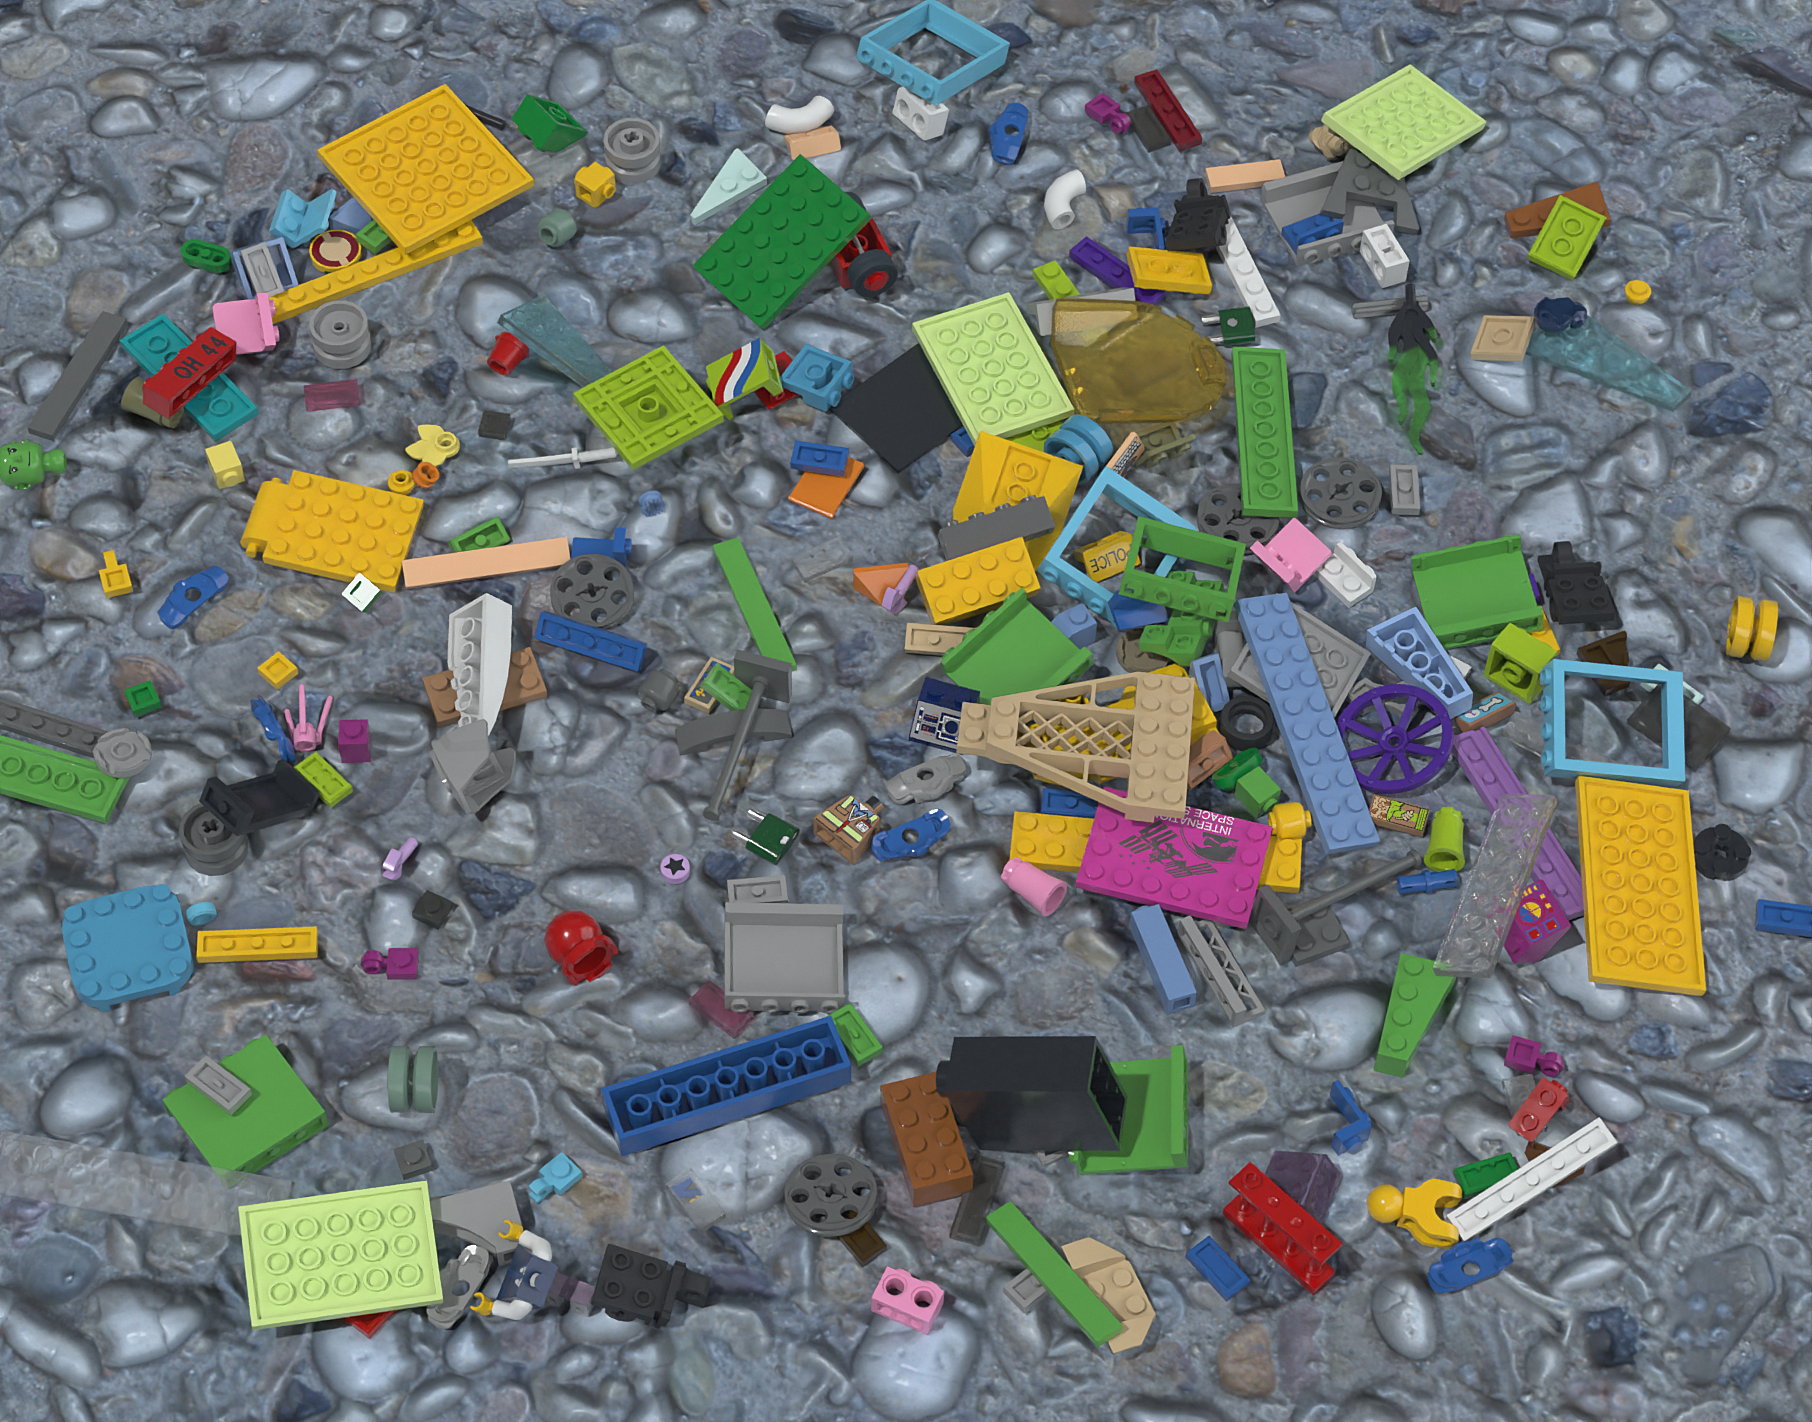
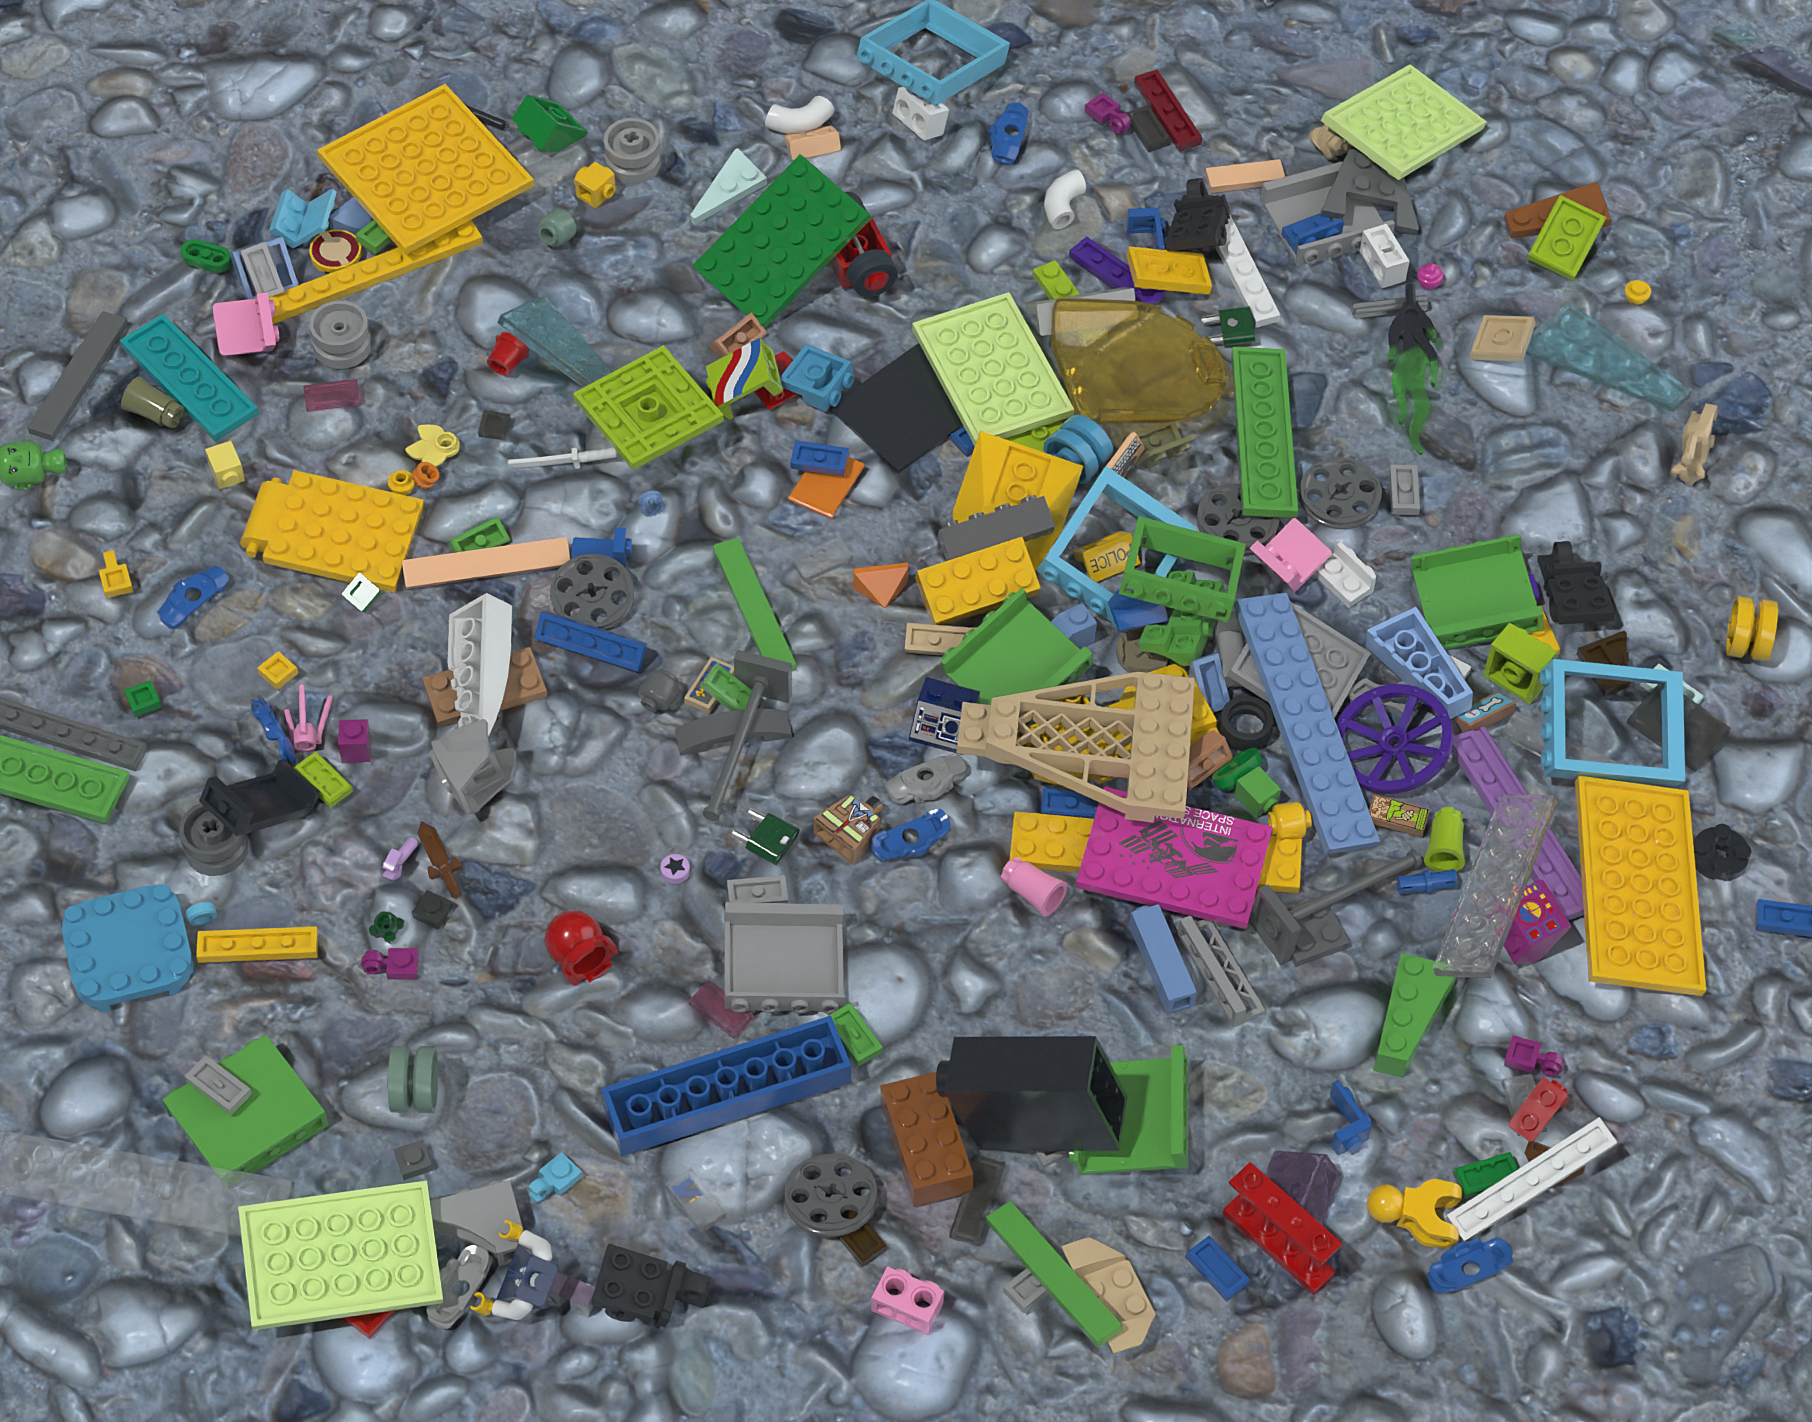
(122, 753): light grey tile -> none
(189, 372): red brick -> none
(386, 919): none -> dark green plate
(439, 858): none -> reddish brown sword
(738, 336): none -> nougat slope
(894, 598): lavender bar -> none
(1429, 276): none -> dark pink plate
(1559, 314): dark blue hair -> none
(1696, 445): none -> tan animal

